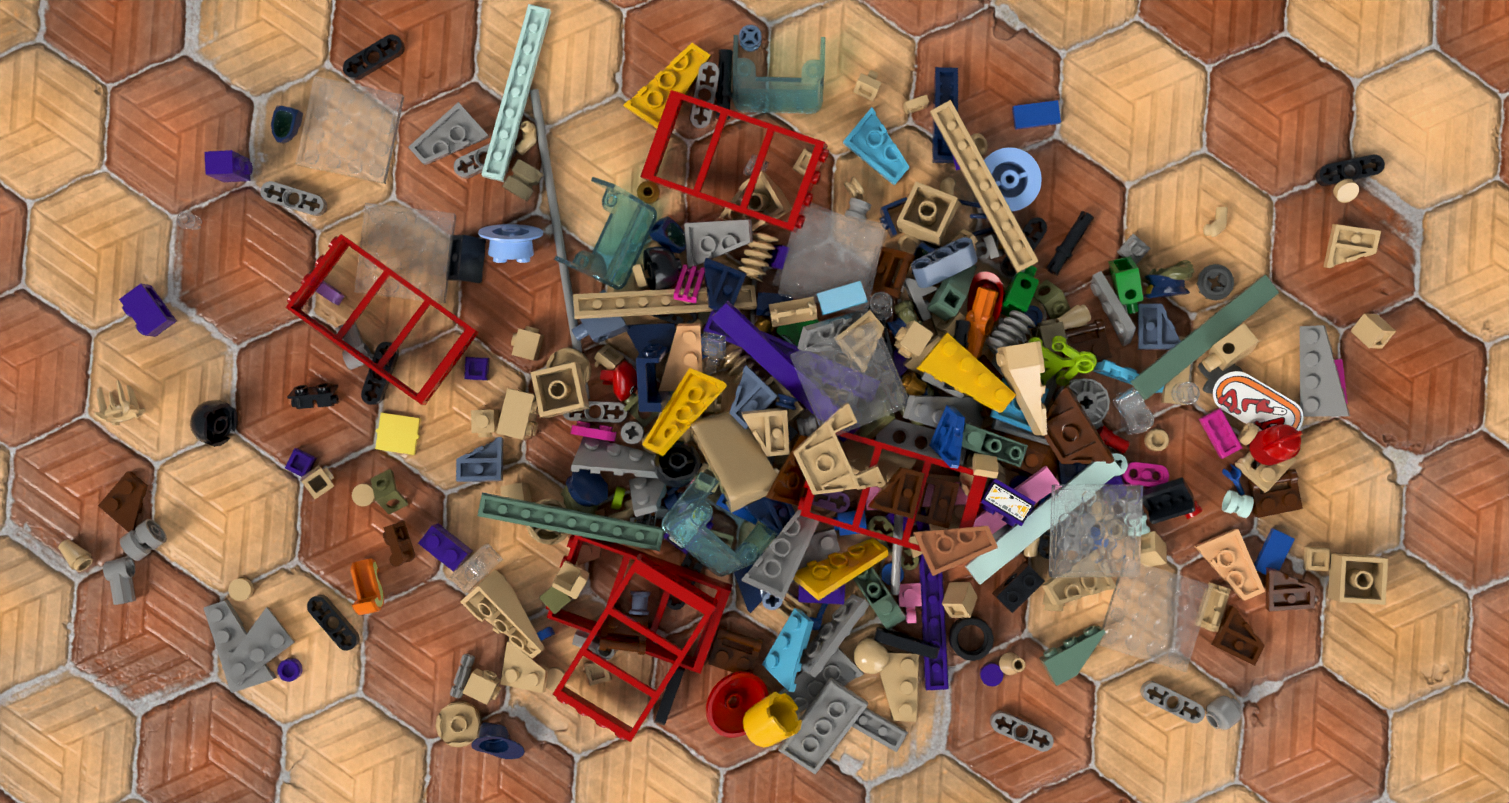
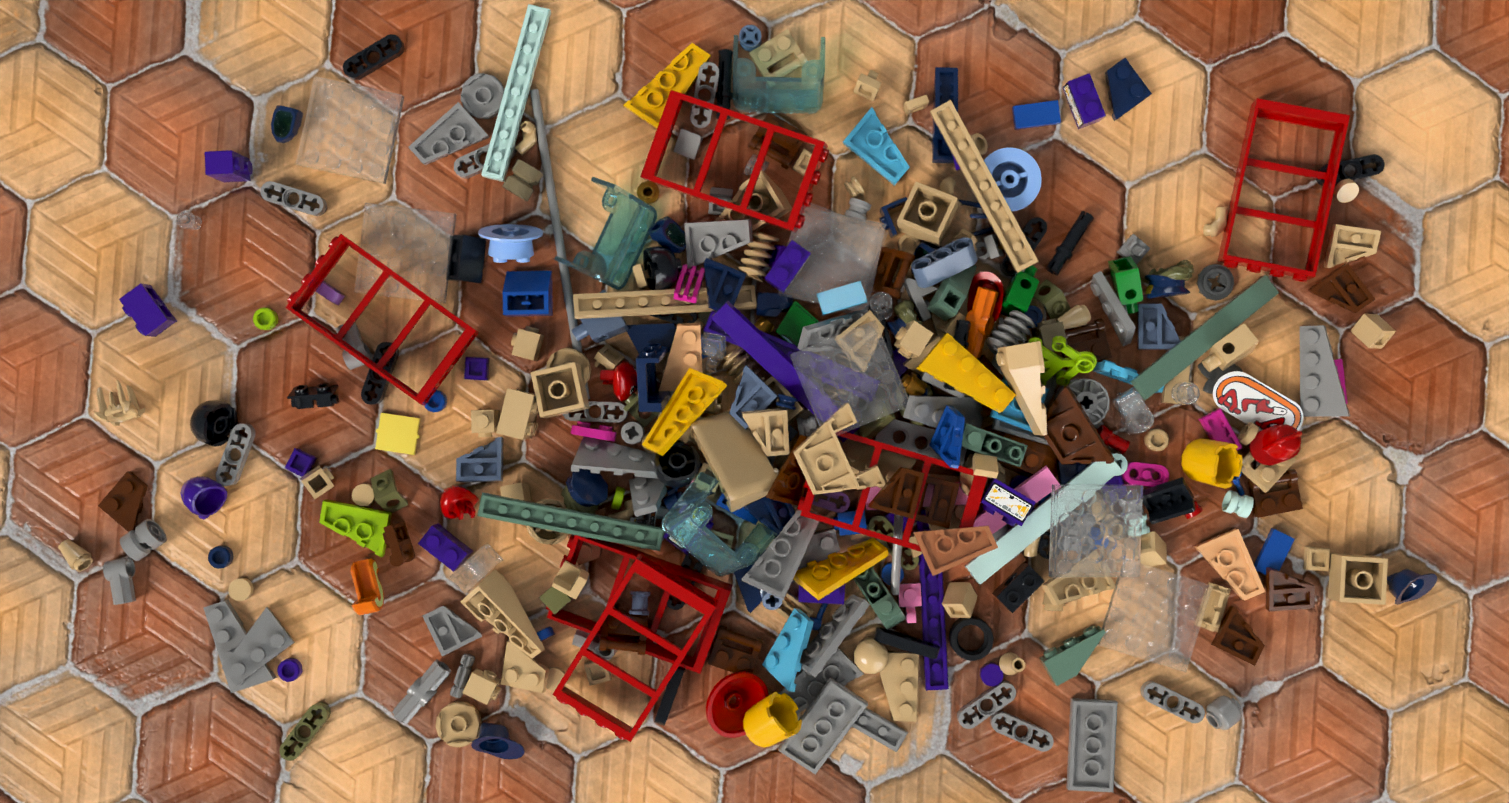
(203, 496): none -> dark purple piece
(220, 557): none -> dark blue tile
(234, 437): none -> light grey beam
(265, 318): none -> lime tile
(304, 741): none -> olive beam
(323, 622): black beam -> none
(358, 523): none -> lime wing
(421, 691): none -> light grey piece
(437, 402): none -> blue tile
(449, 630): none -> light grey wing
(457, 501): none -> red piece
(482, 95): none -> light grey tile
(528, 293): none -> blue slope
(688, 144): none -> light grey slope
(721, 193): none -> light grey slope
(776, 51): none -> tan plate
(786, 142): none -> reddish brown plate
(787, 266): none -> dark purple brick
(793, 311): tan hinge -> none
(985, 714): none -> light grey beam
(1084, 101): none -> dark purple brick
(1091, 745): none -> light grey tile
(1125, 88): none -> dark blue wing
(1211, 462): none -> yellow cylinder
(1299, 116): none -> red window
(1344, 289): none -> reddish brown wing
(1410, 585): none -> dark blue piece

